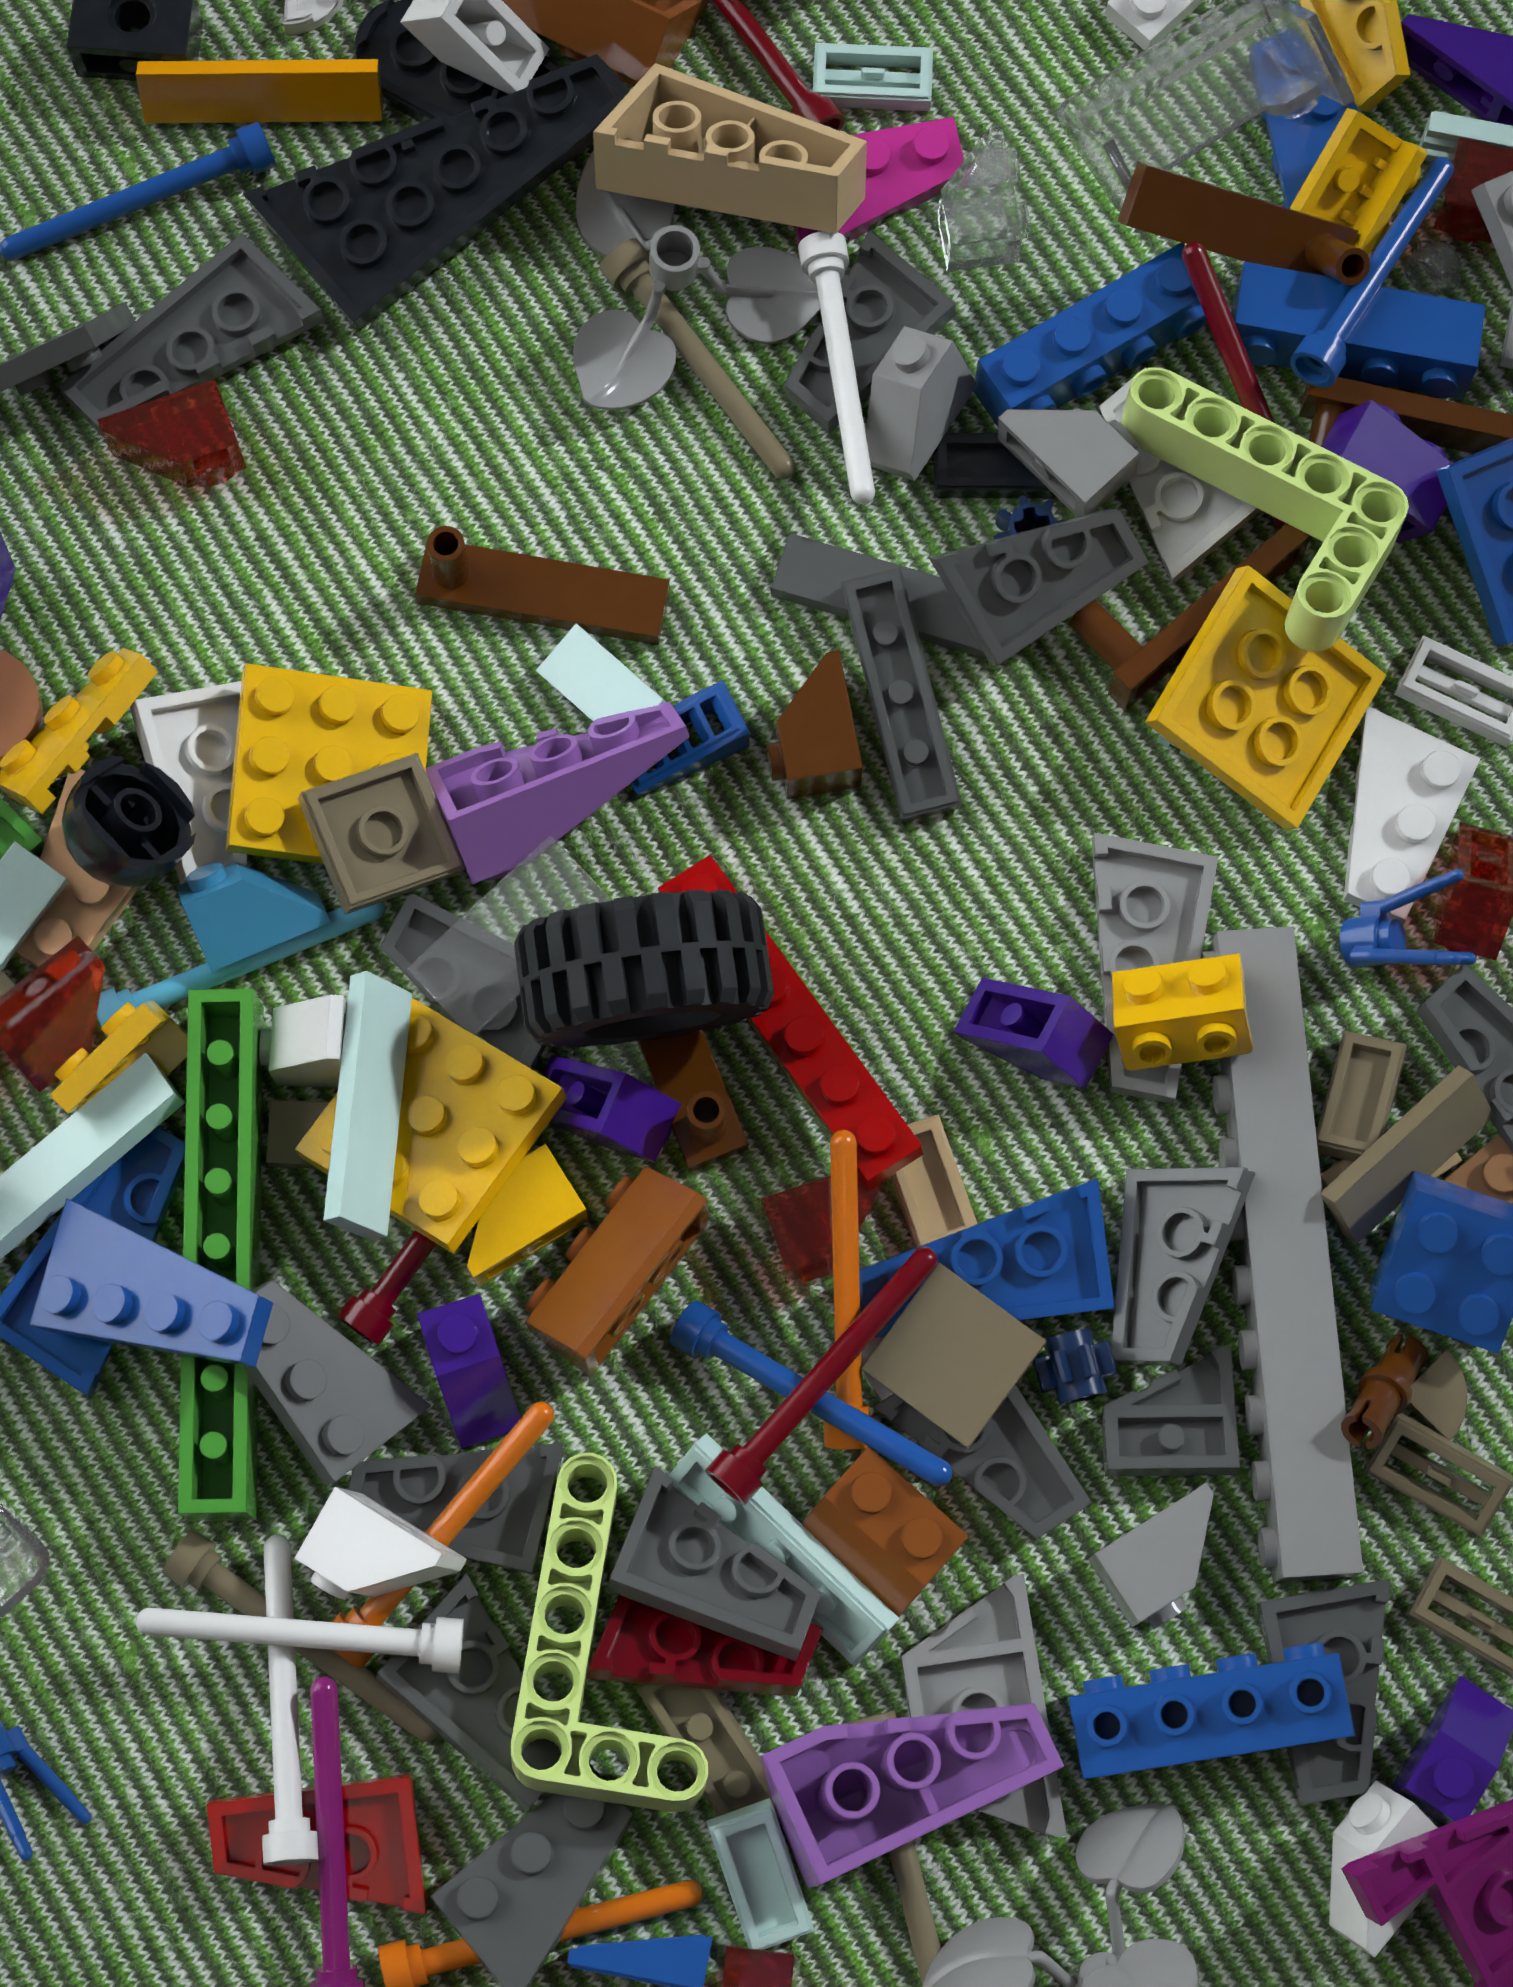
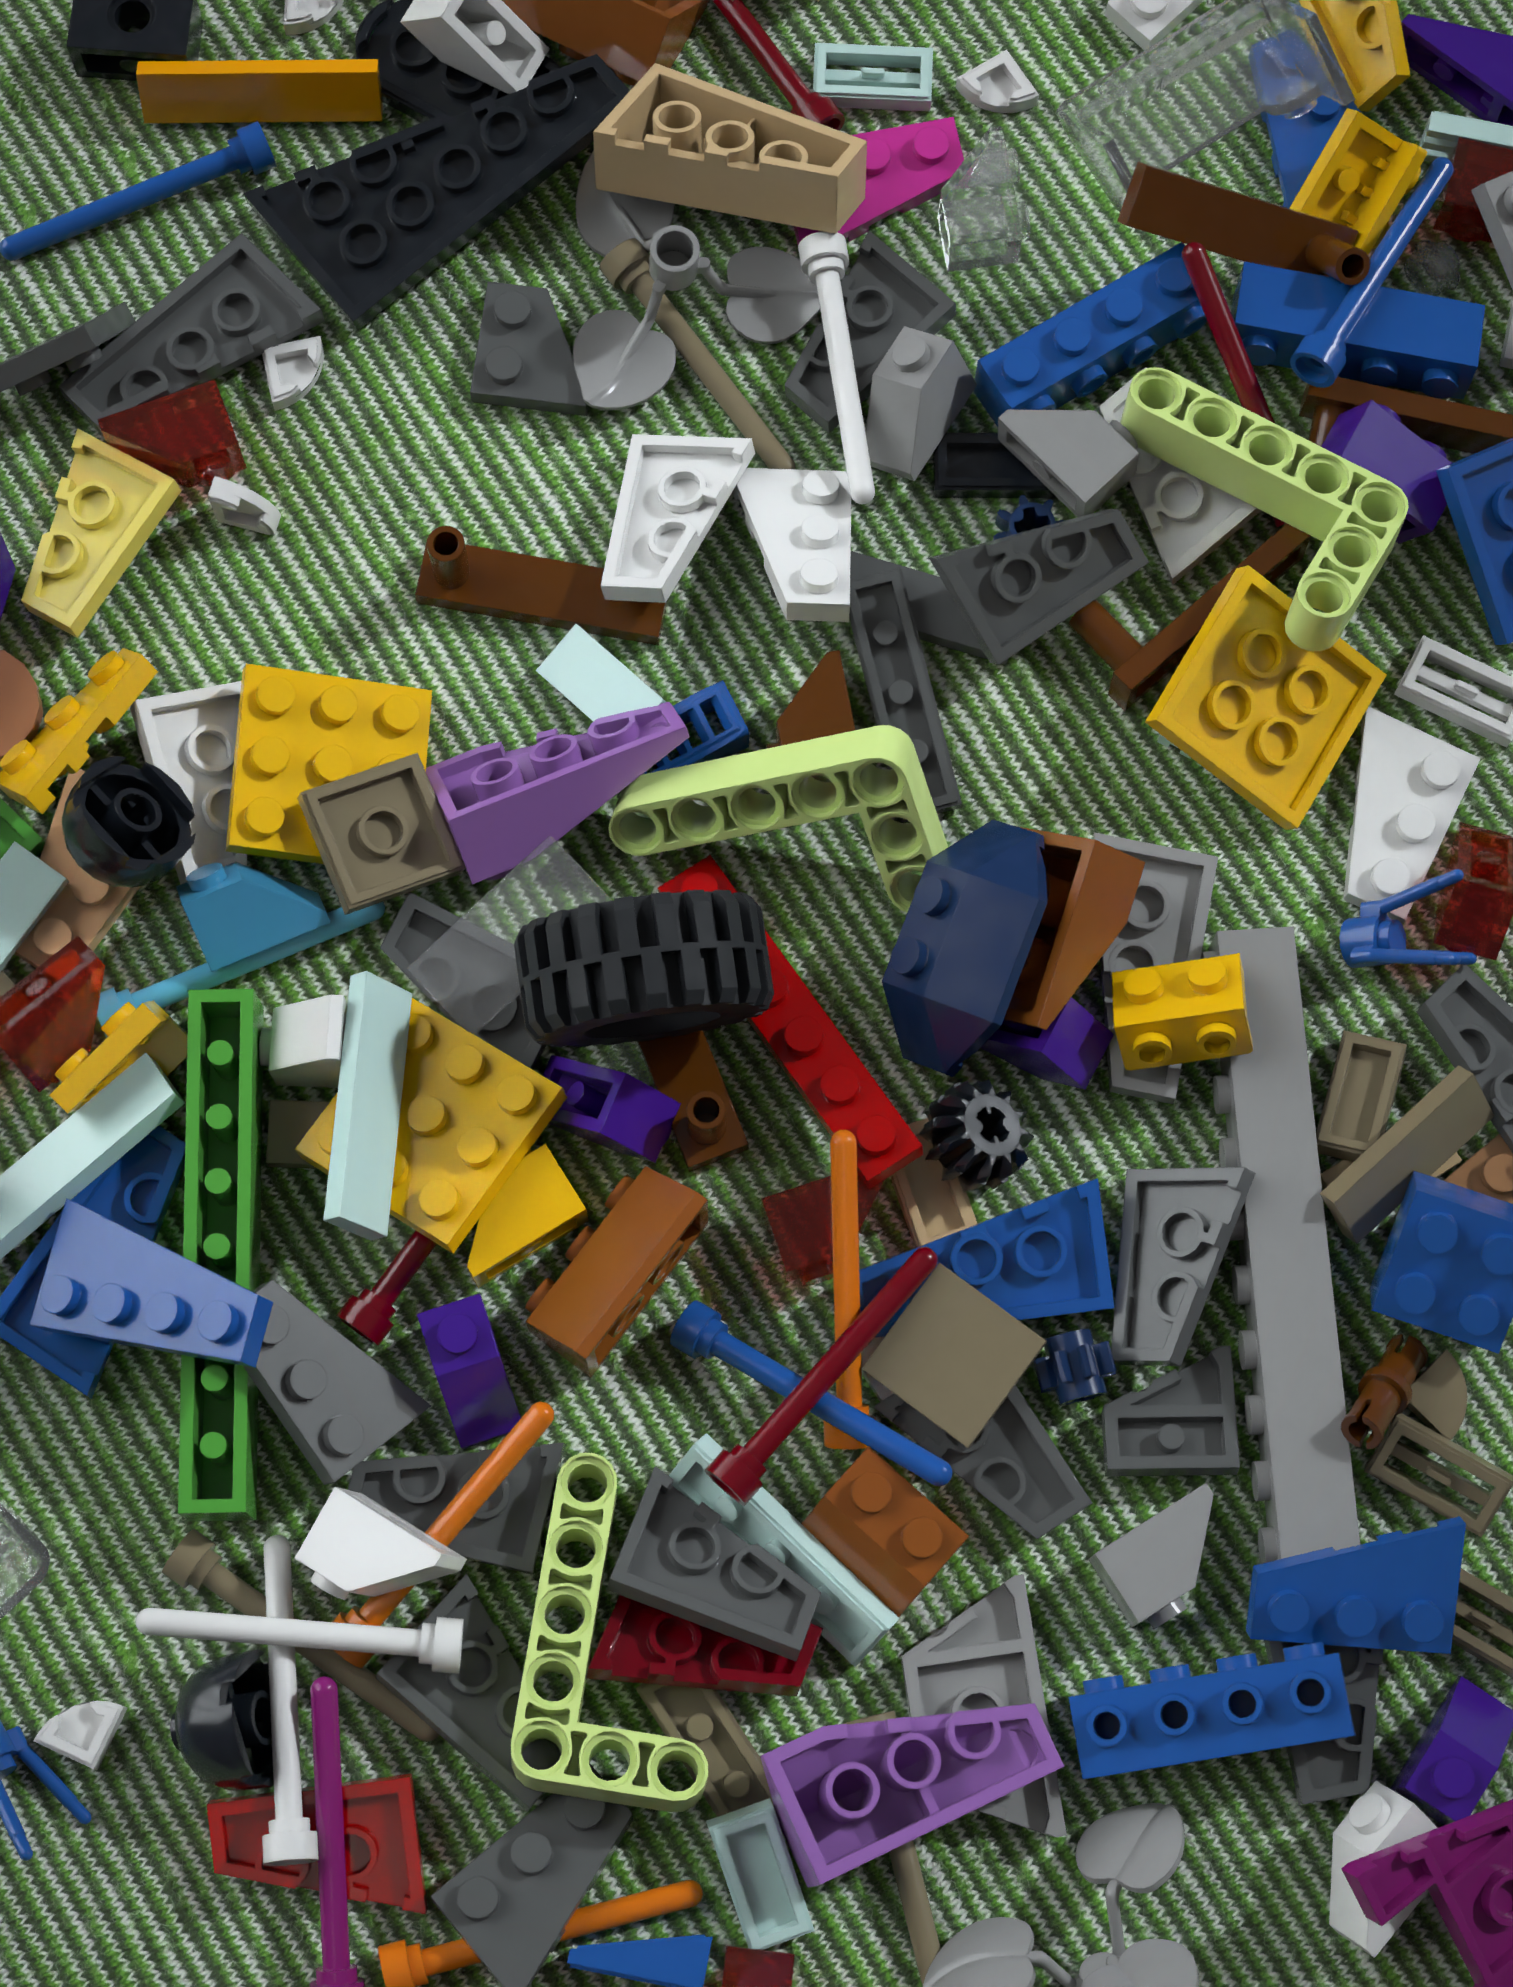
(83, 1731): none -> white tile
(98, 529): none -> light yellow wing
(226, 1722): none -> black cylinder
(242, 507): none -> white tile
(292, 368): none -> white tile
(524, 353): none -> dark grey wing
(666, 509): none -> white wing
(793, 801): none -> yellowish green beam
(803, 536): none -> white wing
(965, 944): none -> dark blue wedge
(976, 1135): none -> black gear
(998, 86): none -> white tile
(1086, 909): none -> dark orange slope
(1365, 1595): none -> blue wing

